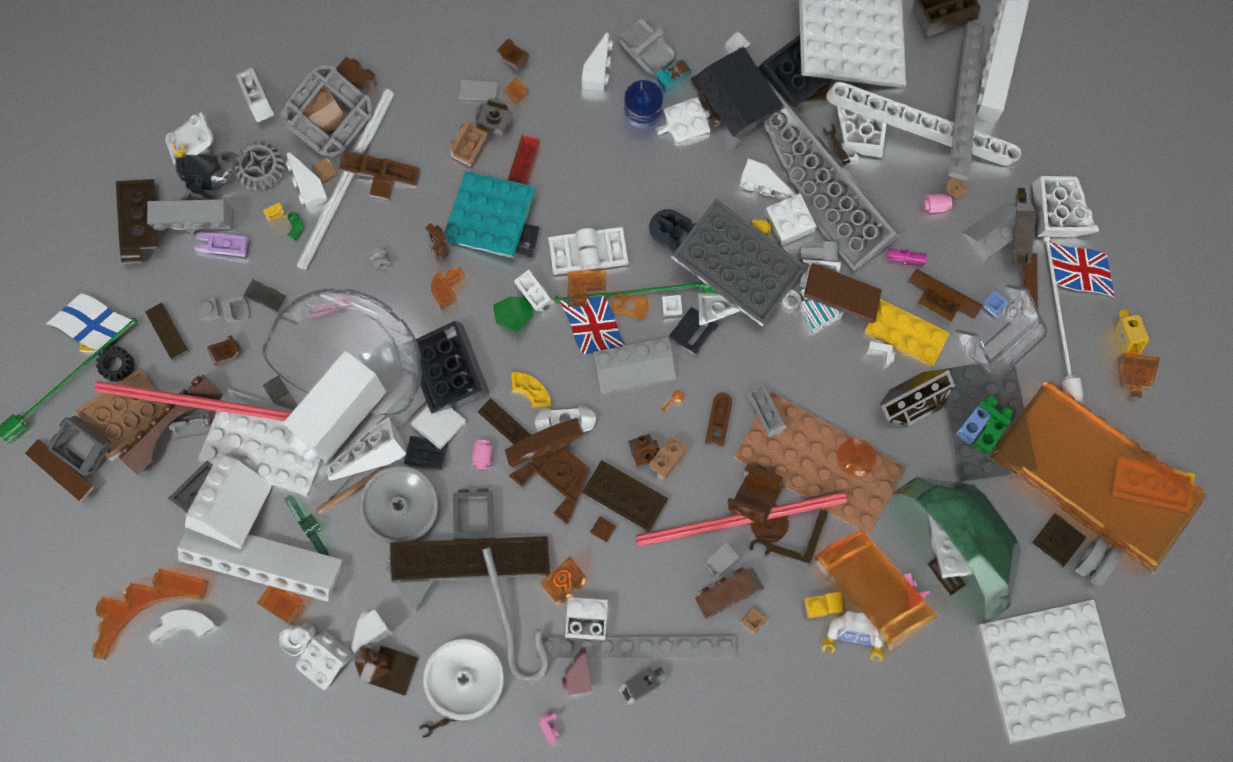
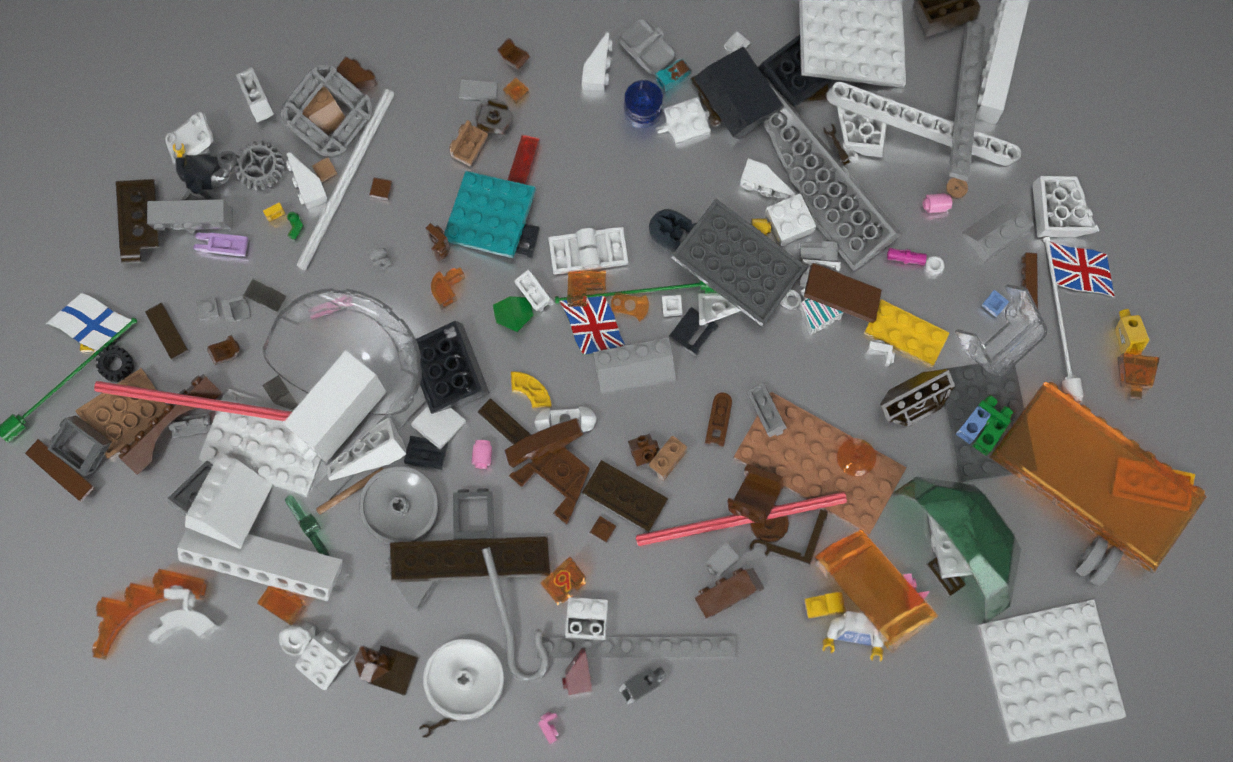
(178, 592): none -> white bracket
(370, 630): white slope -> none
(379, 168): reddish brown slope -> none
(677, 396): clear orange hand -> none
(754, 620): medium nougat tile -> none
(934, 265): none -> white tile
(942, 298): reddish brown bracket -> none
(1023, 228): dark brown hinge -> none
(1058, 540): dark brown tile -> none

